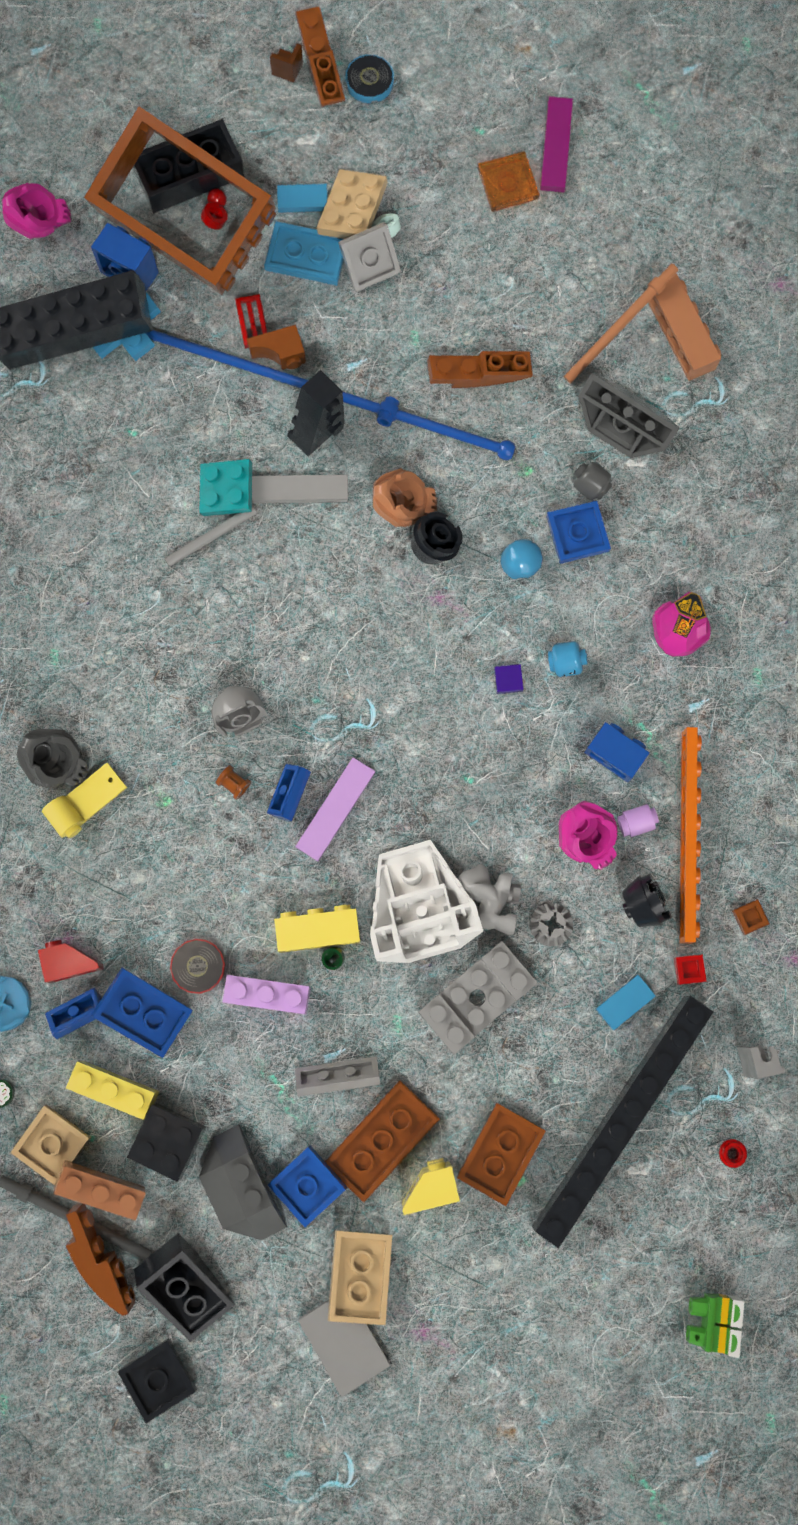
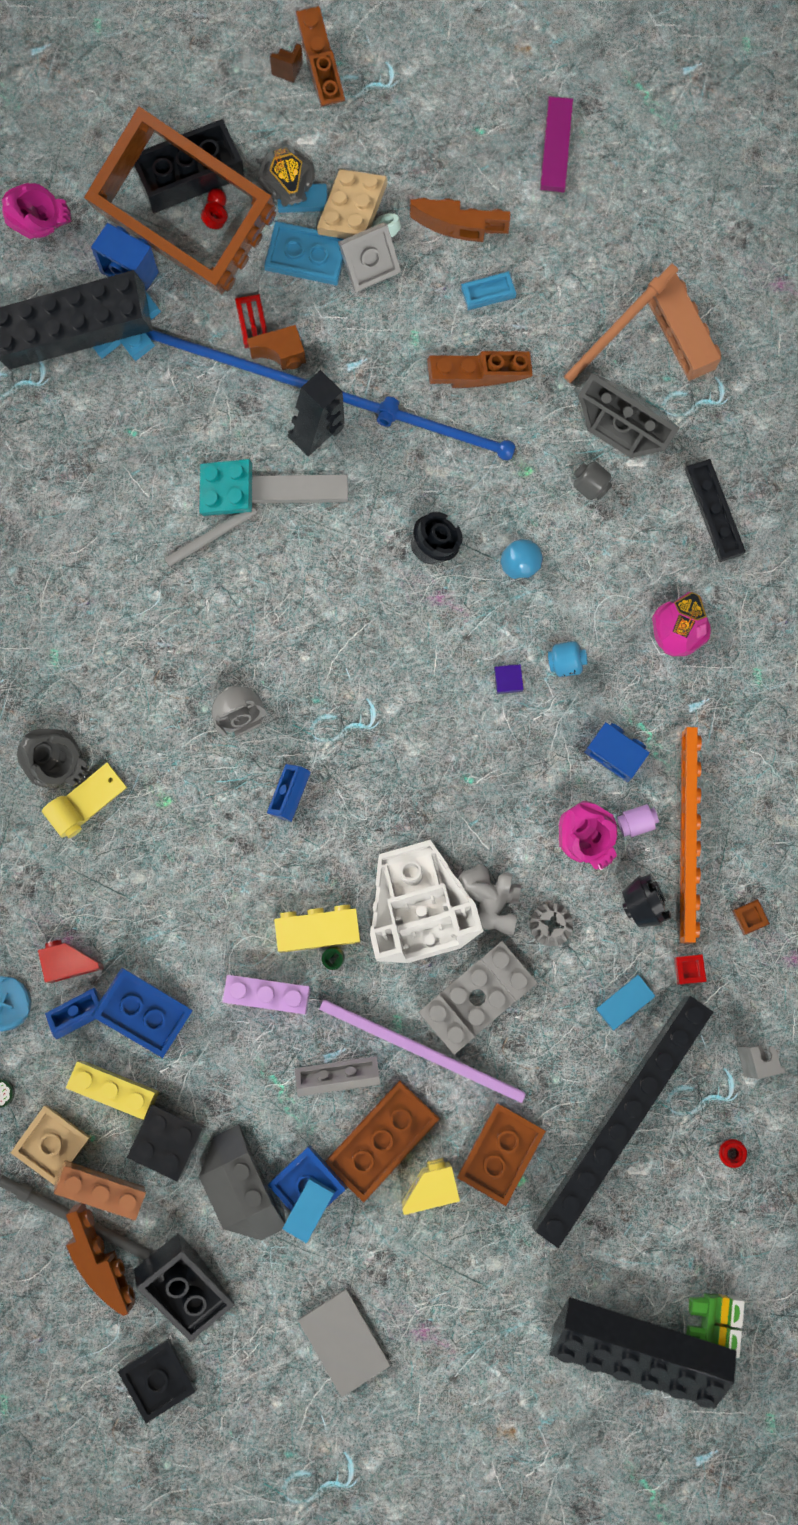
(197, 966): black tile -> none
(233, 782): dark orange bush -> none
(286, 175): none -> helmet
(308, 1210): none -> dark azure tile
(335, 809): lavender tile -> none
(360, 1278): tan plate -> none
(369, 78): black tile -> none
(402, 498): nougat helmet -> none
(422, 1051): none -> lavender tile
(447, 219): none -> dark orange slope
(488, 290): none -> dark azure tile
(508, 181): clear orange tile -> none
(578, 532): blue plate -> none
(643, 1353): none -> black brick
(715, 510): none -> black tile

